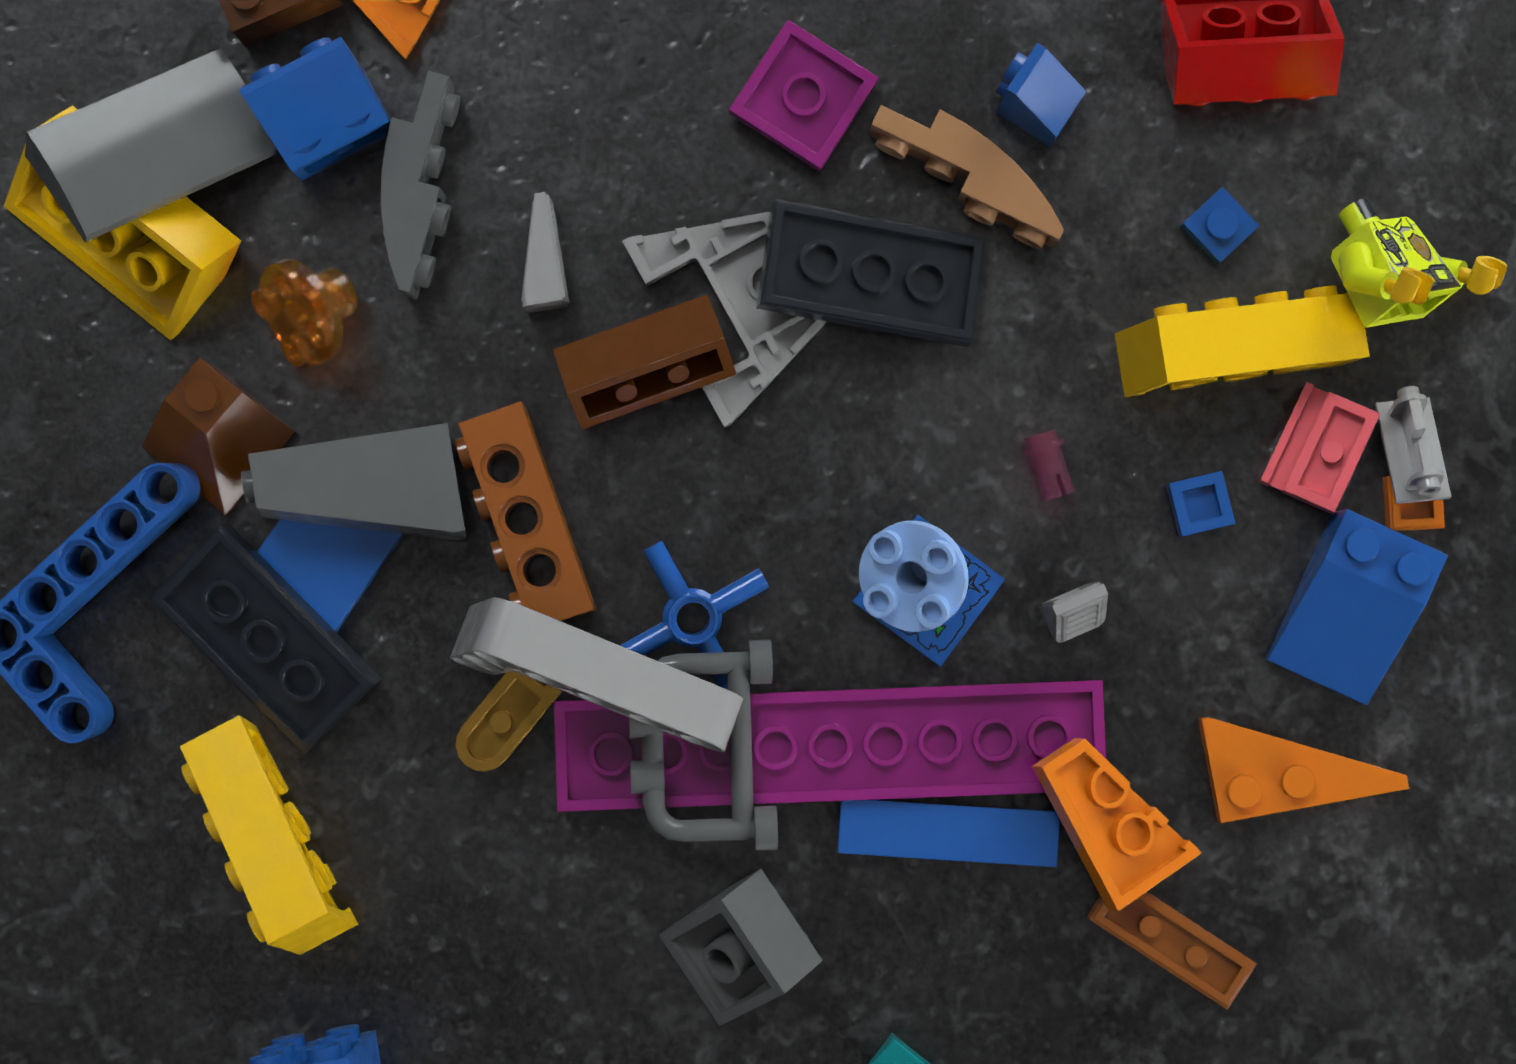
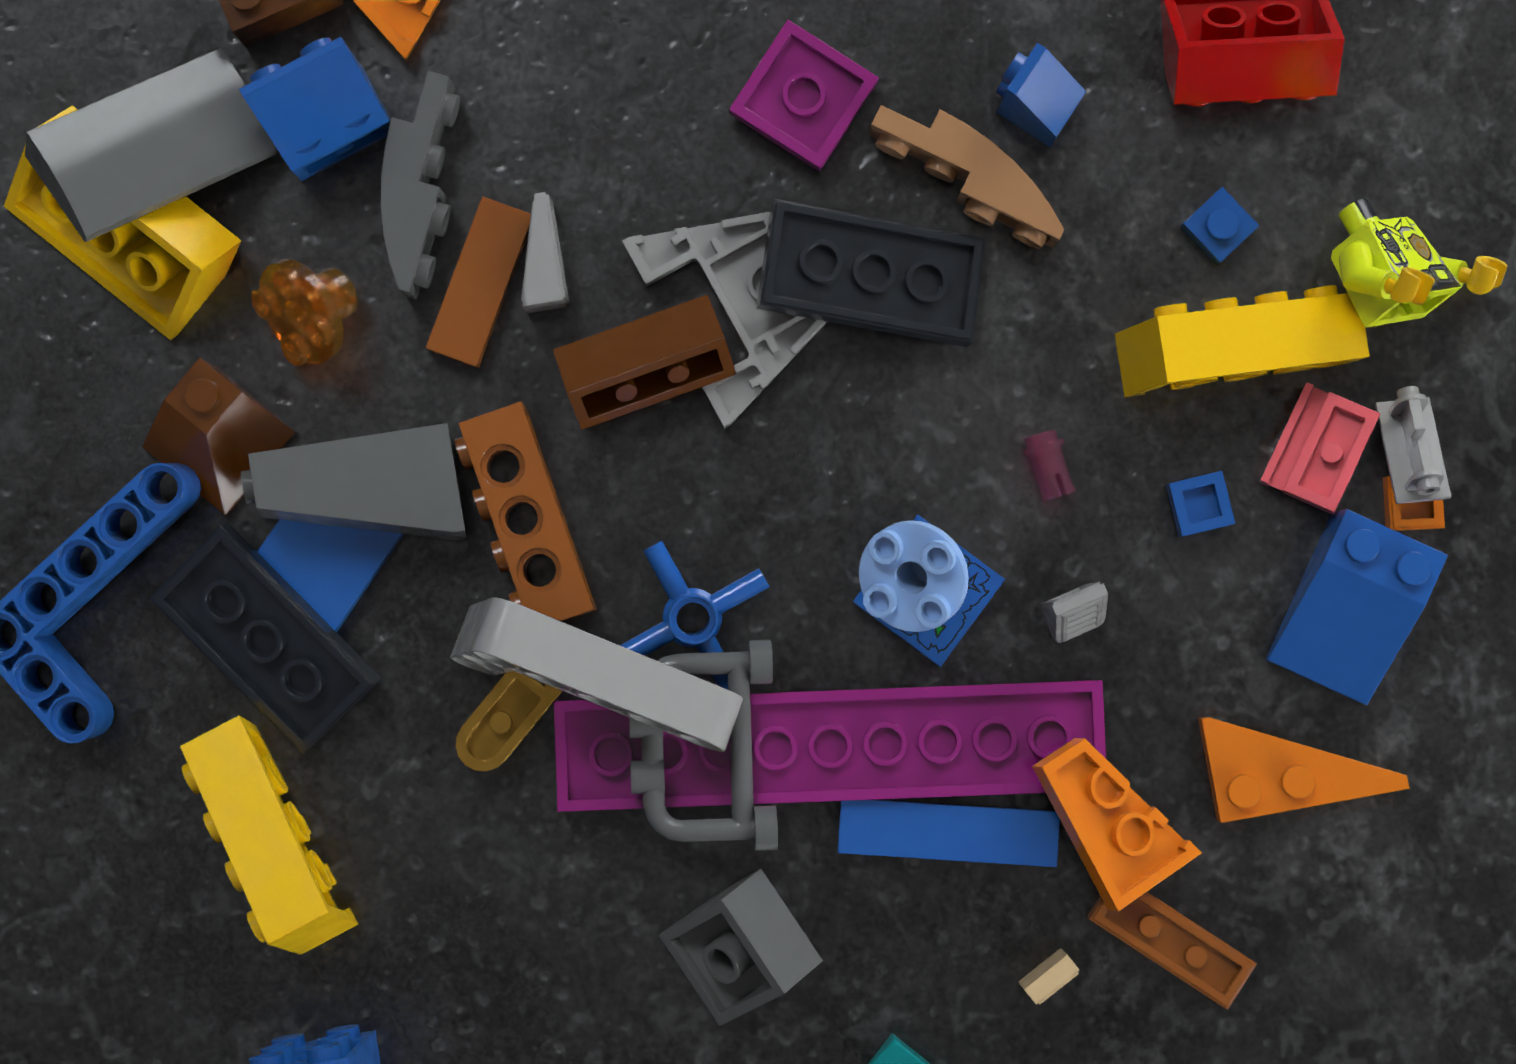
(480, 282): none -> dark orange tile
(1049, 976): none -> tan tile

